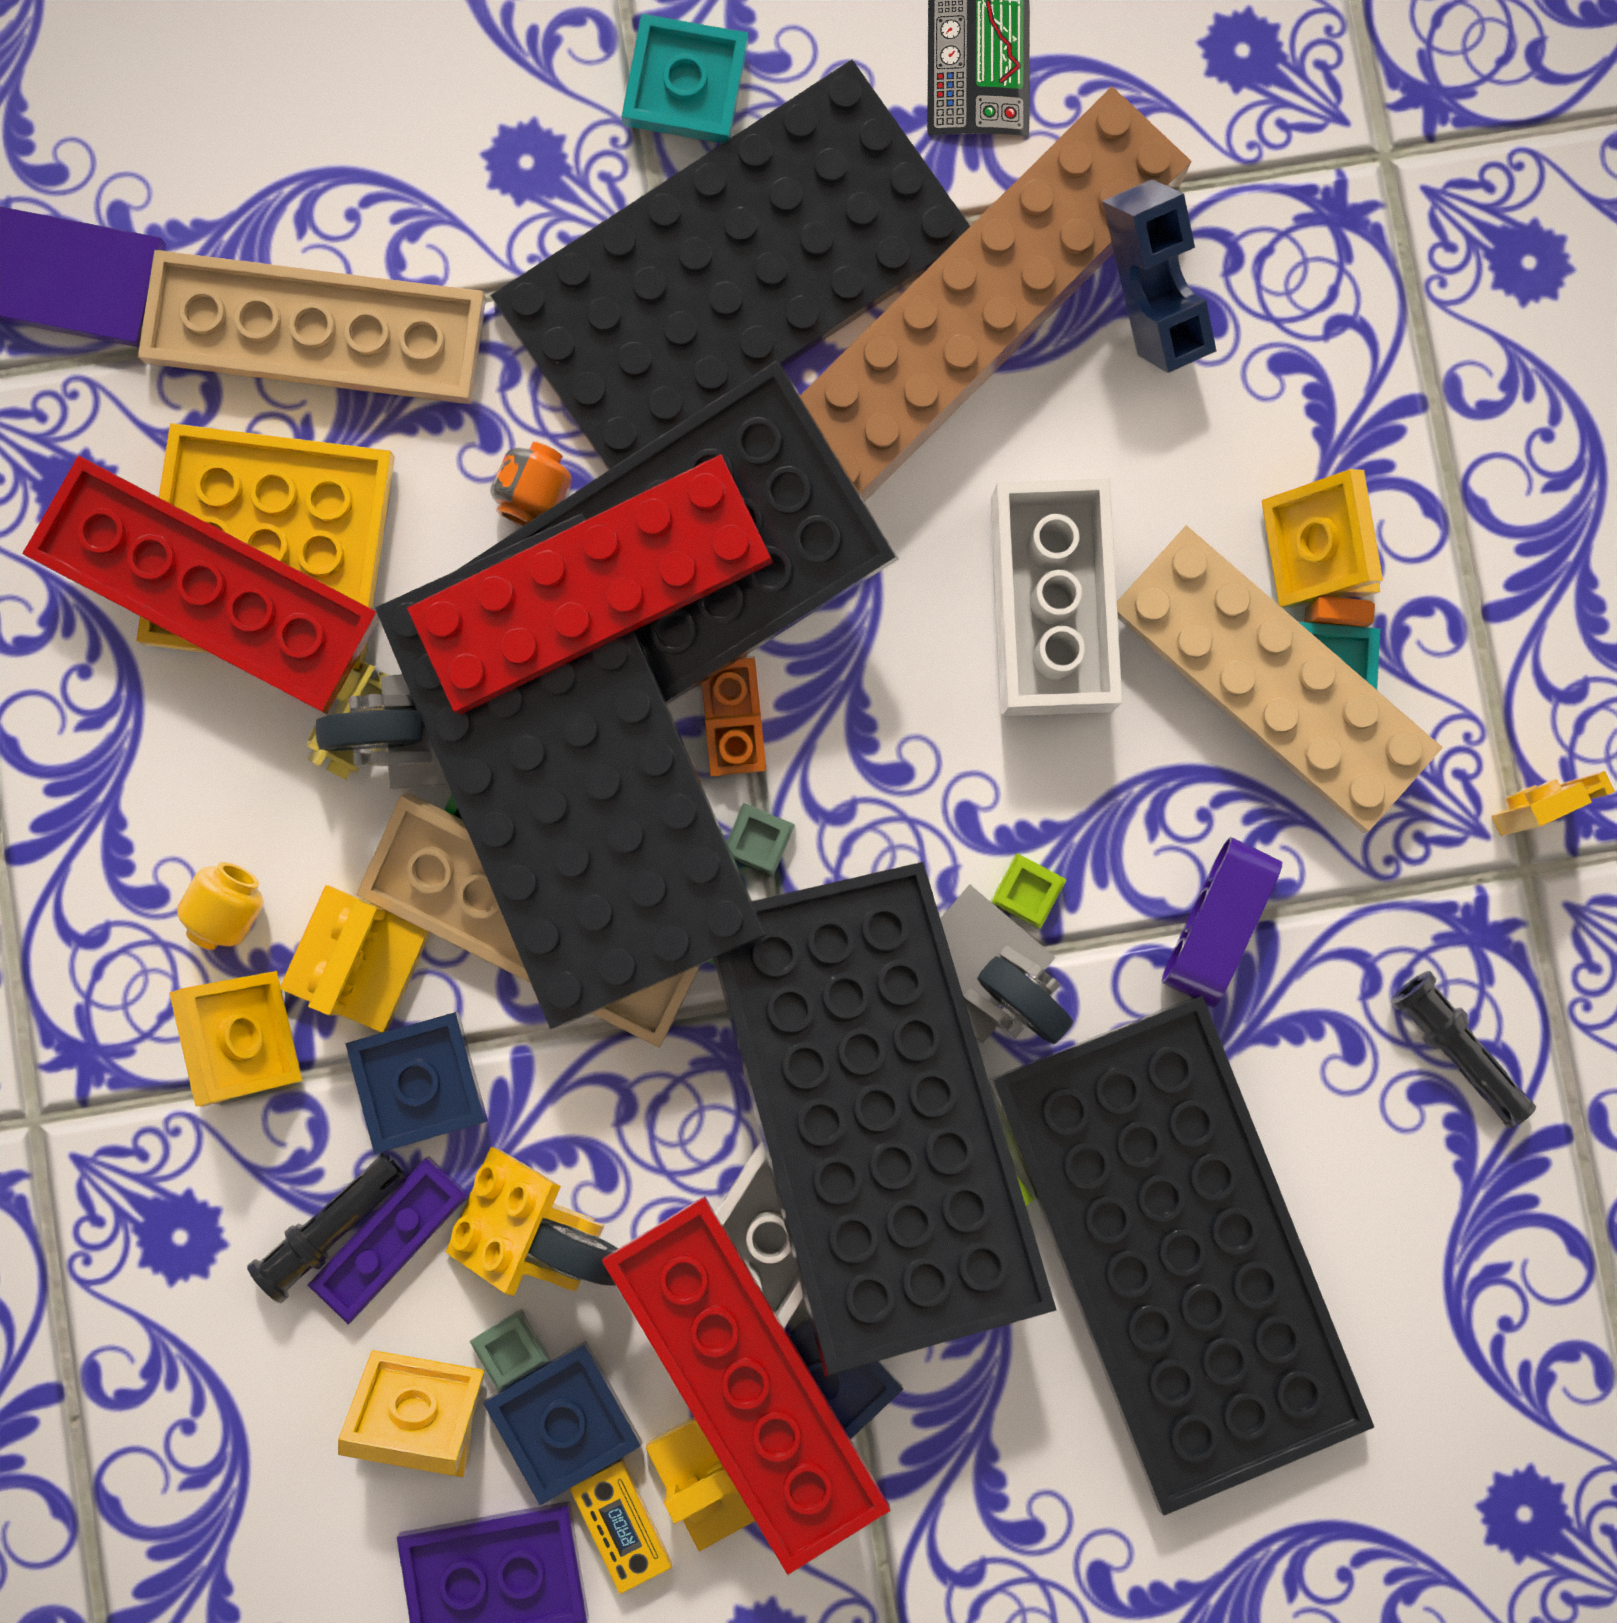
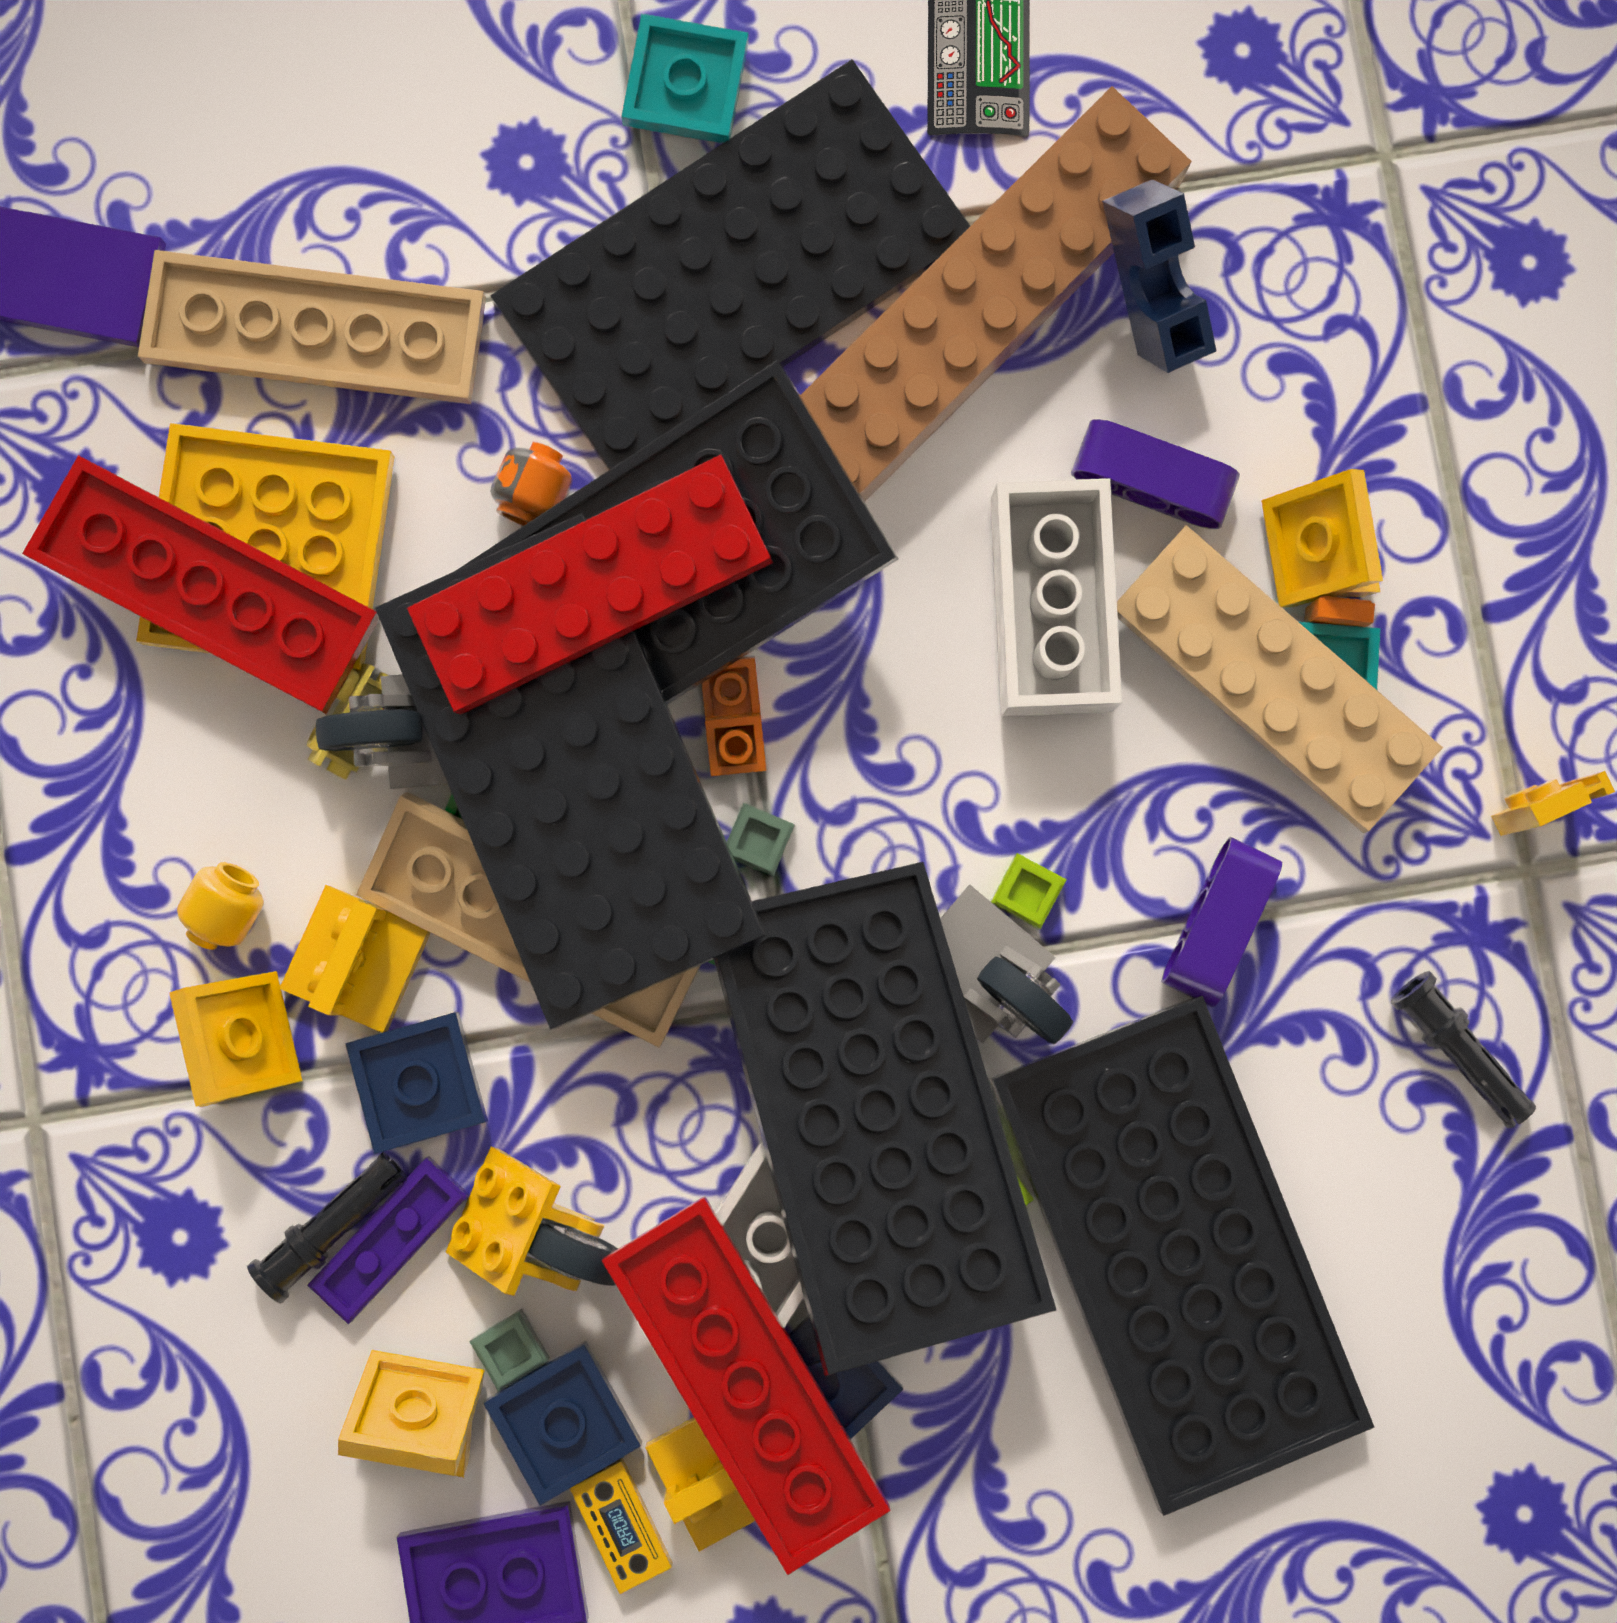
(1157, 473): none -> dark purple beam

